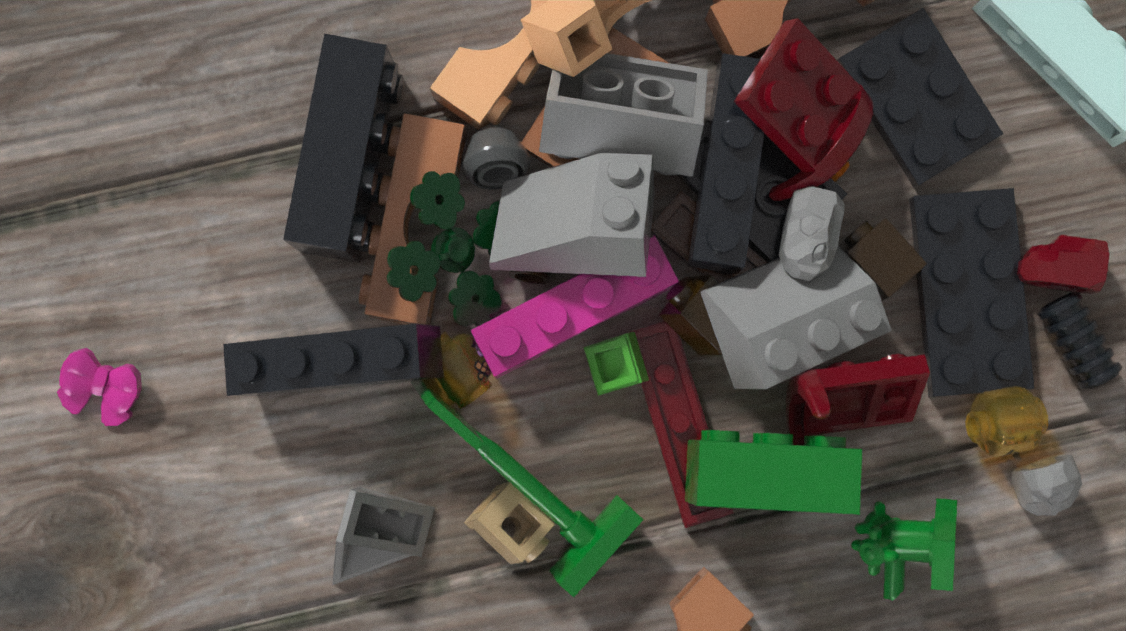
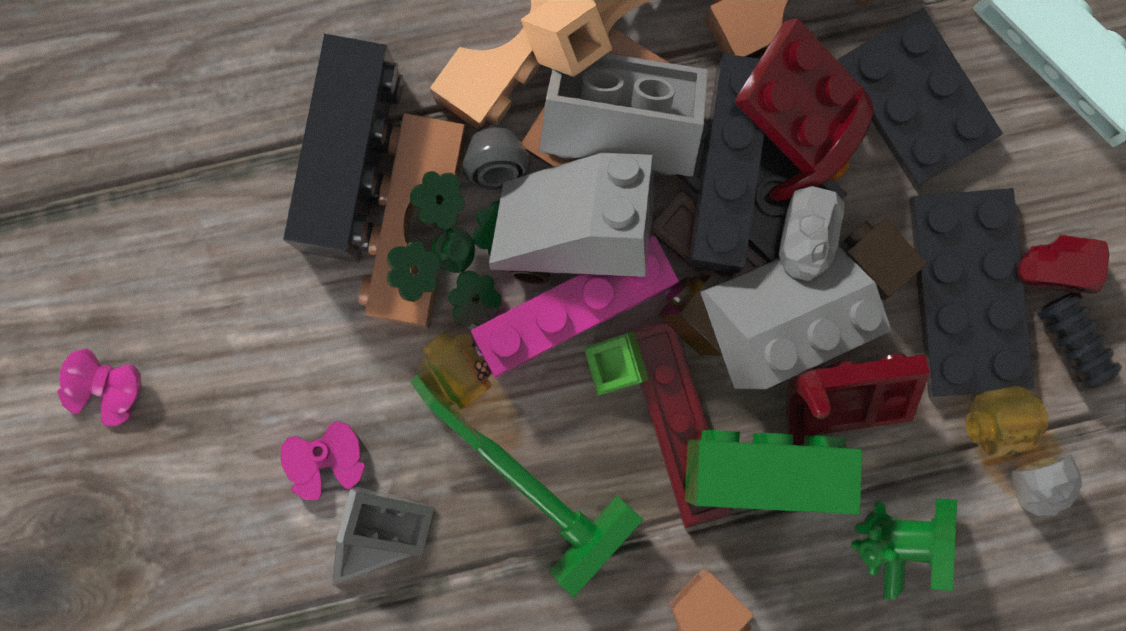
(334, 360): black brick -> none
(337, 448): none -> dark pink piece
(529, 522): tan brick -> none

